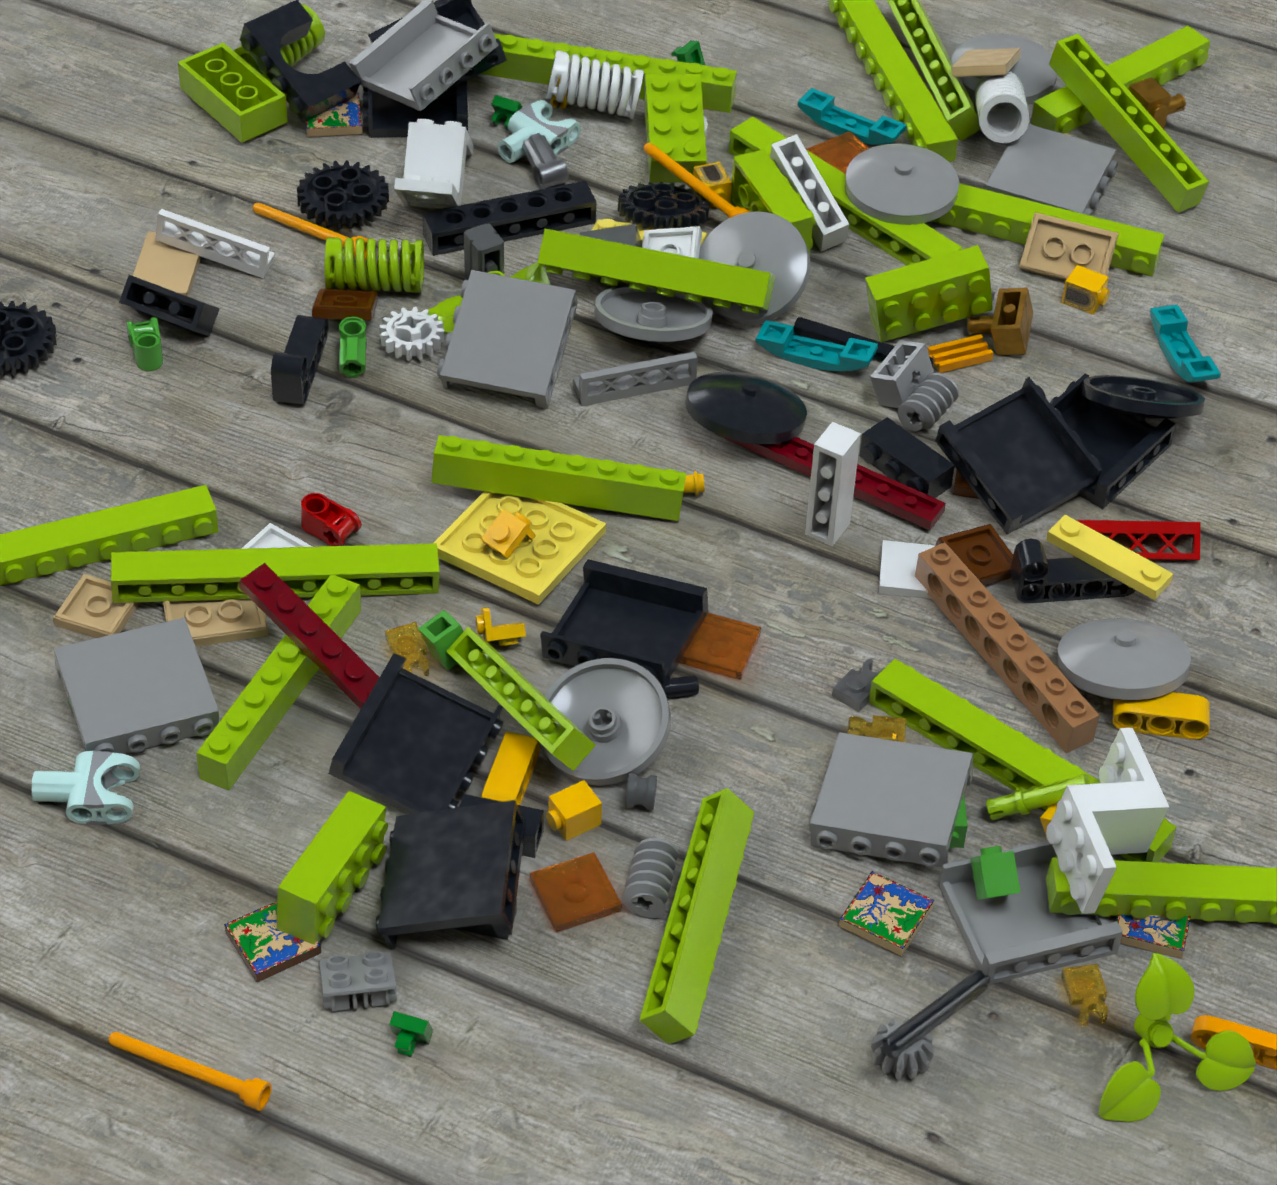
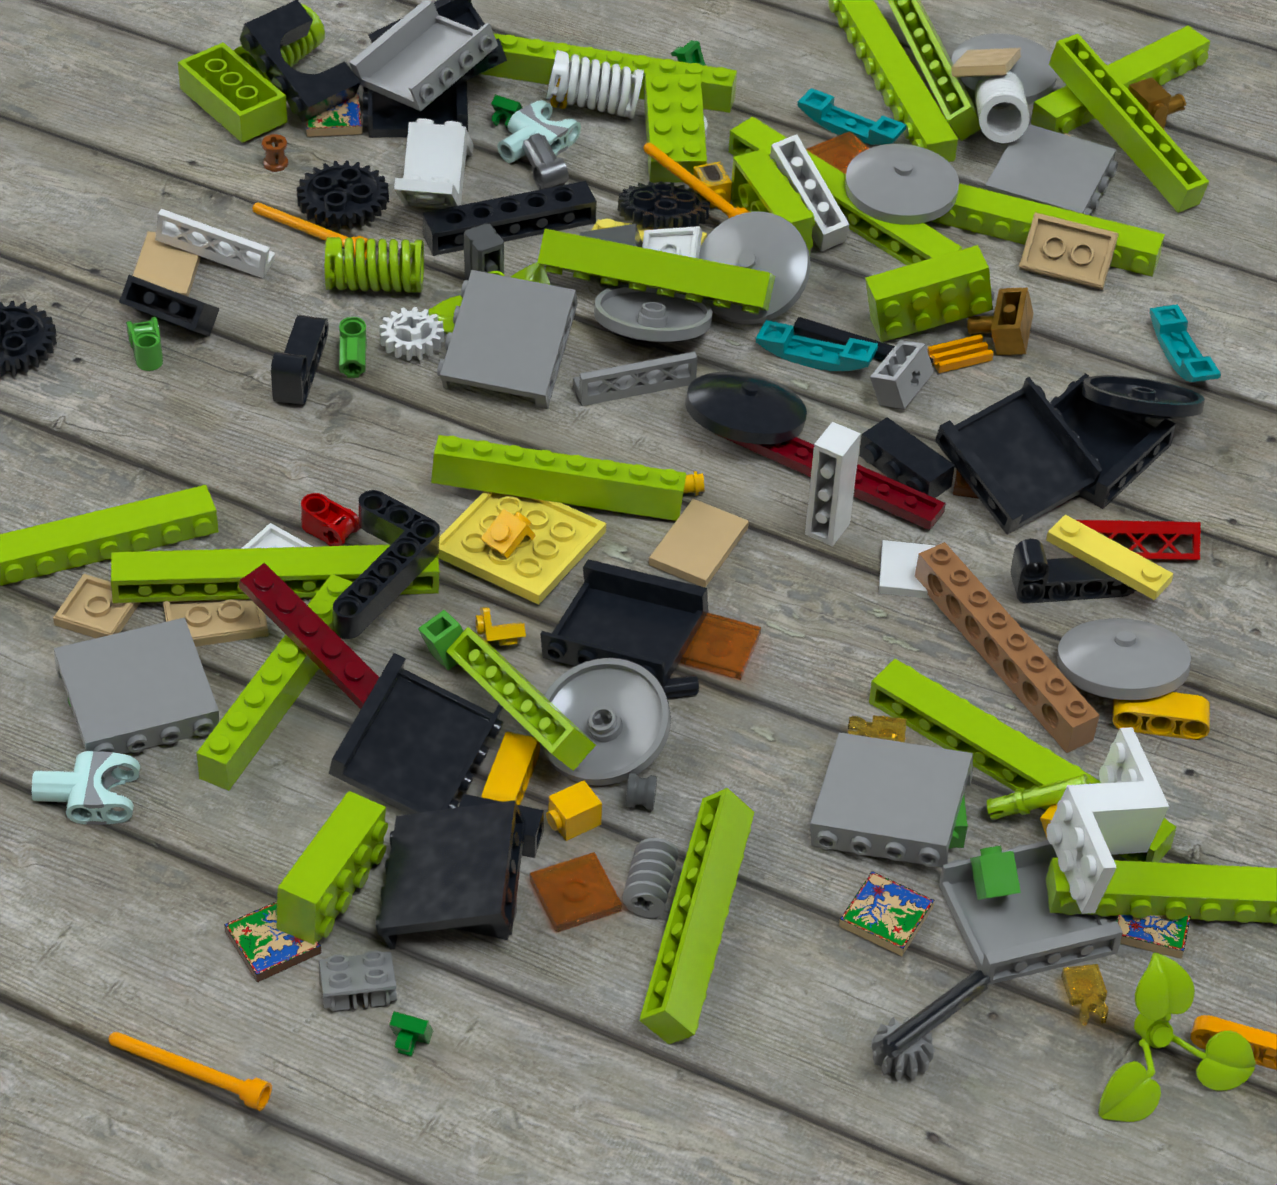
(273, 153): none -> dark orange bush
(344, 304): reddish brown tile -> none
(409, 644): clear yellow plate -> none
(412, 548): none -> black beam
(698, 543): none -> tan tile
(855, 687): flat silver plate -> none
(928, 402): light grey piece -> none
(982, 553): reddish brown tile -> none
(1086, 290): yellow brick -> none

